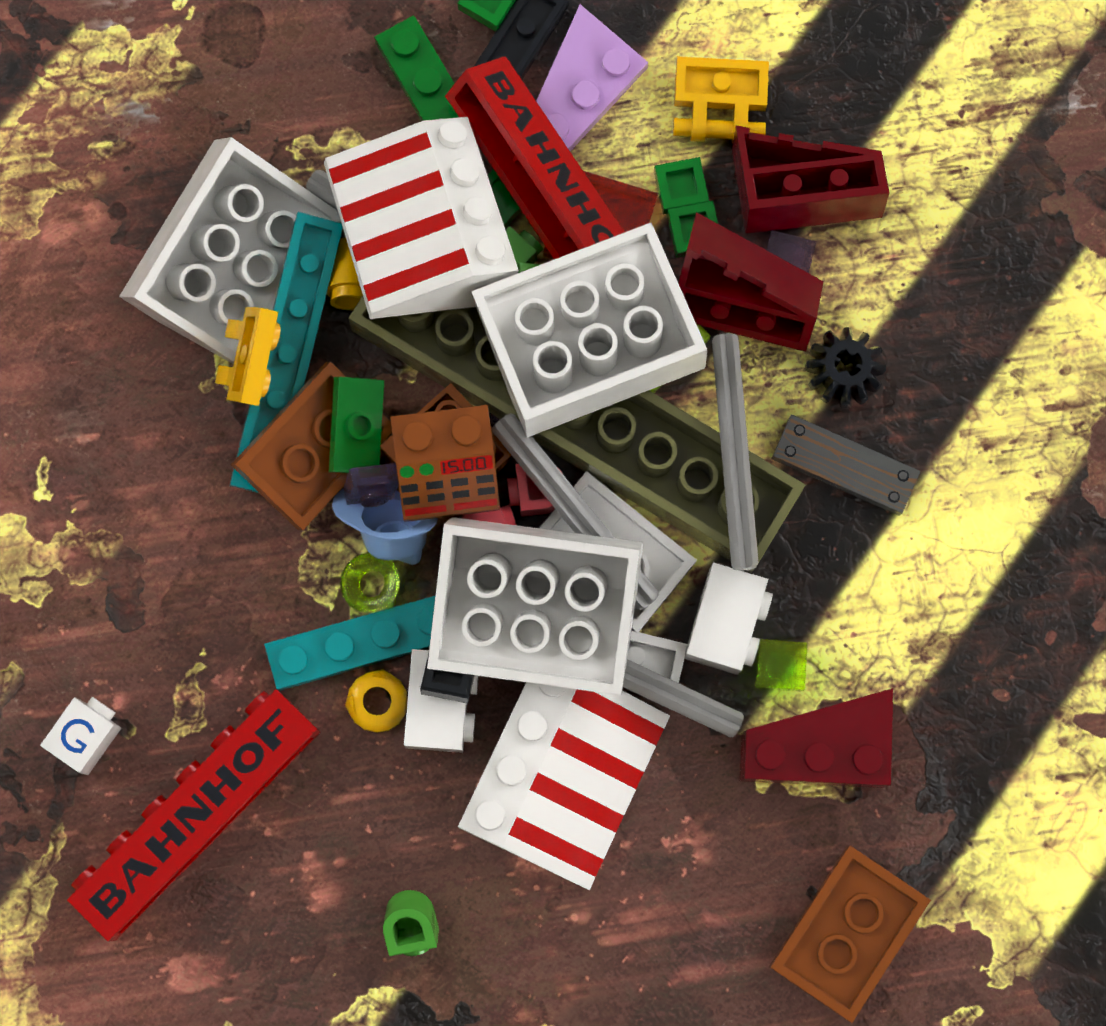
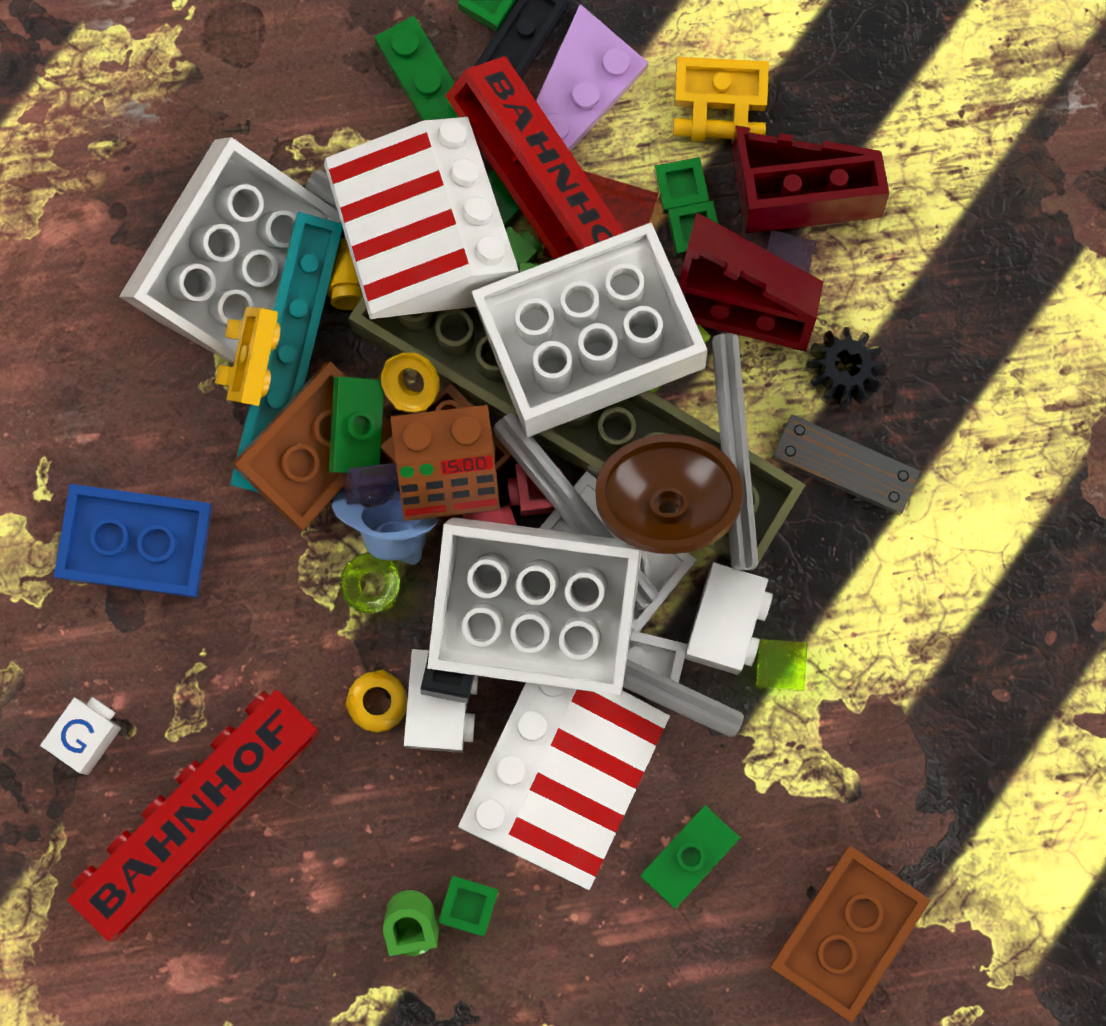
(133, 541): none -> blue plate
(351, 644): teal plate -> none
(399, 393): none -> yellow piece
(468, 906): none -> green plate
(669, 477): none -> reddish brown dish
(689, 857): none -> green plate
(825, 746): dark red wedge -> none

